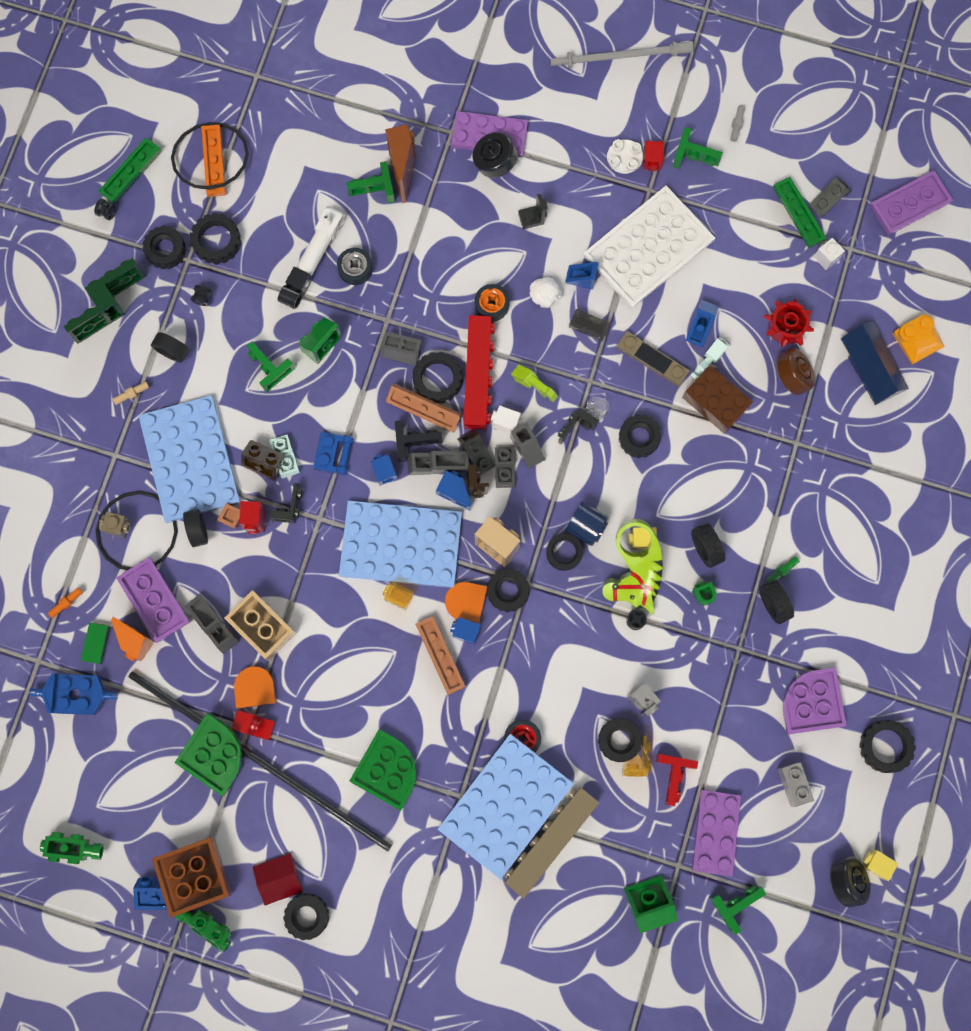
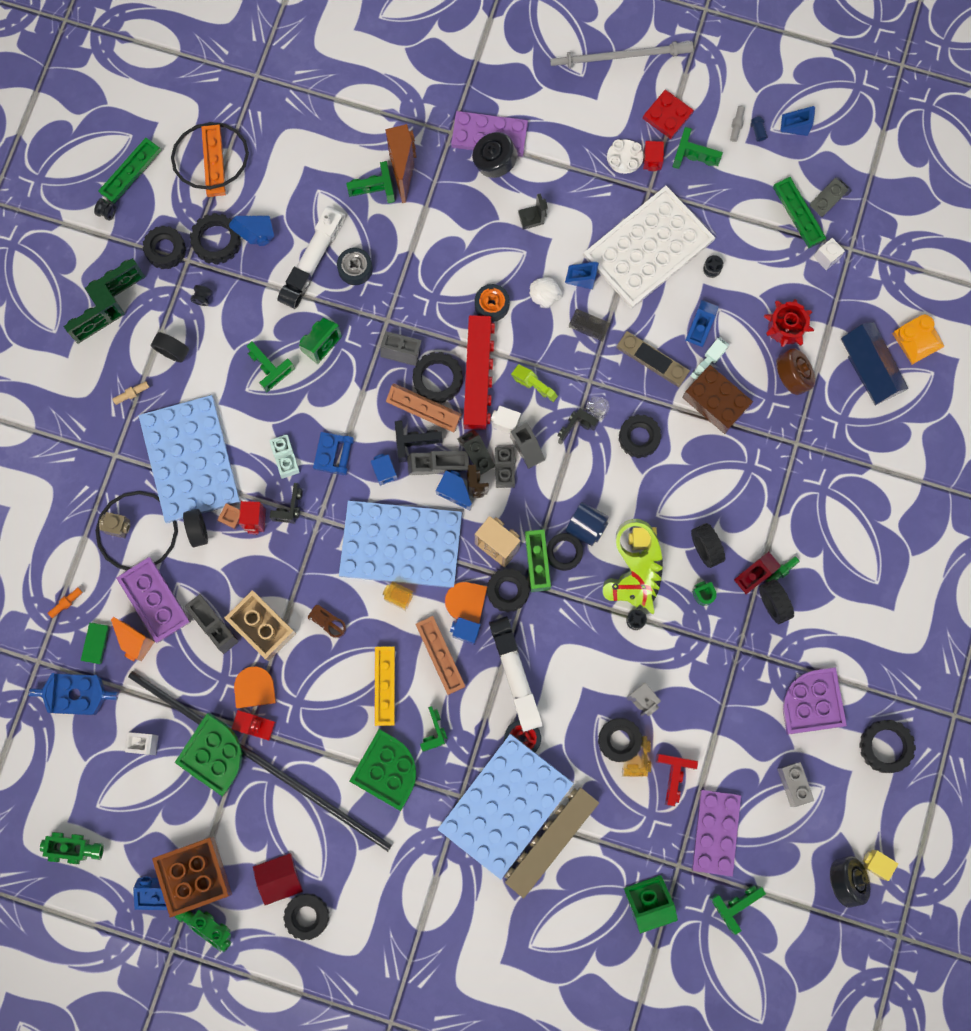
(141, 743): none -> white slope
(253, 229): none -> blue slope
(261, 460): dark brown bracket -> none
(326, 619): none -> reddish brown piece
(385, 686): none -> yellow plate
(432, 742): none -> green bracket
(515, 674): none -> white piece
(537, 560): none -> bright green brick
(668, 114): none -> red plate
(717, 265): none -> black wheel
(757, 572): none -> dark red slope
(759, 129): none -> dark blue pin
(798, 121): none -> blue slope
(911, 202): medium lavender plate -> none

